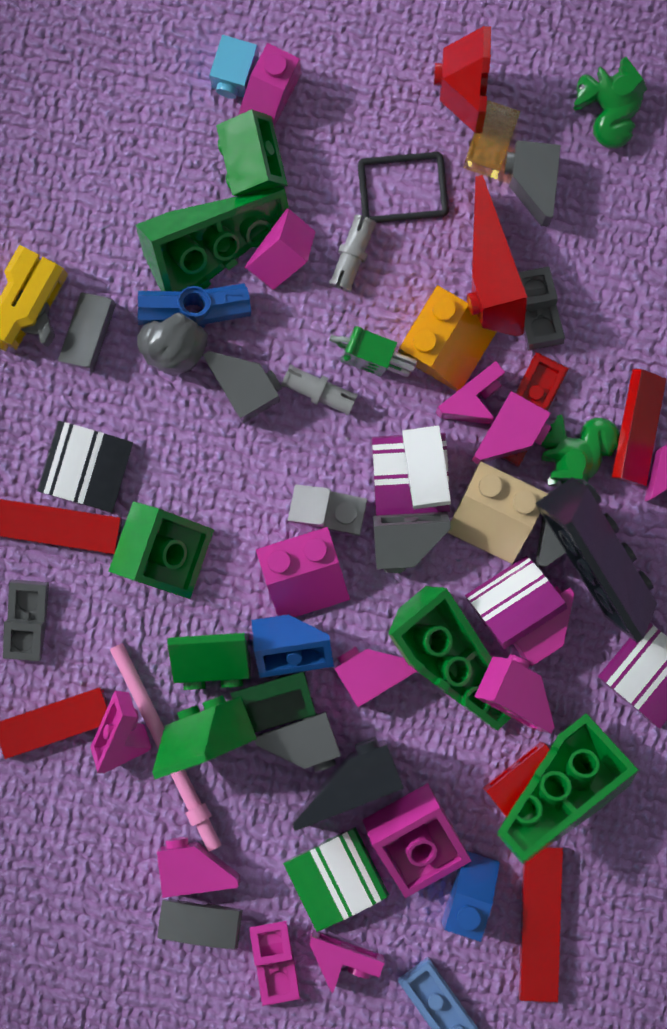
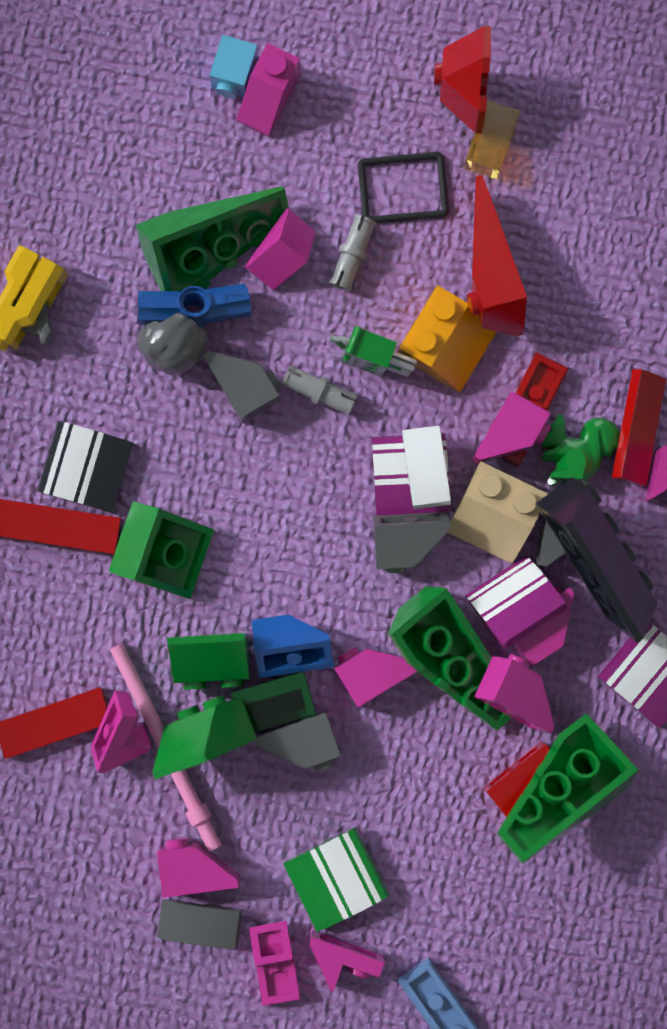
(26, 620): dark grey slope -> none
(87, 331): dark grey slope -> none
(251, 153): green brick -> none
(303, 573): dark pink slope -> none
(328, 509): light grey slope -> none
(356, 781): black slope -> none
(416, 840): dark pink slope -> none
(465, 403): dark pink slope -> none
(471, 897): blue slope -> none
(534, 177): dark grey slope -> none
(541, 926): red tile -> none
(542, 318): dark grey slope -> none
(619, 98): green animal -> none

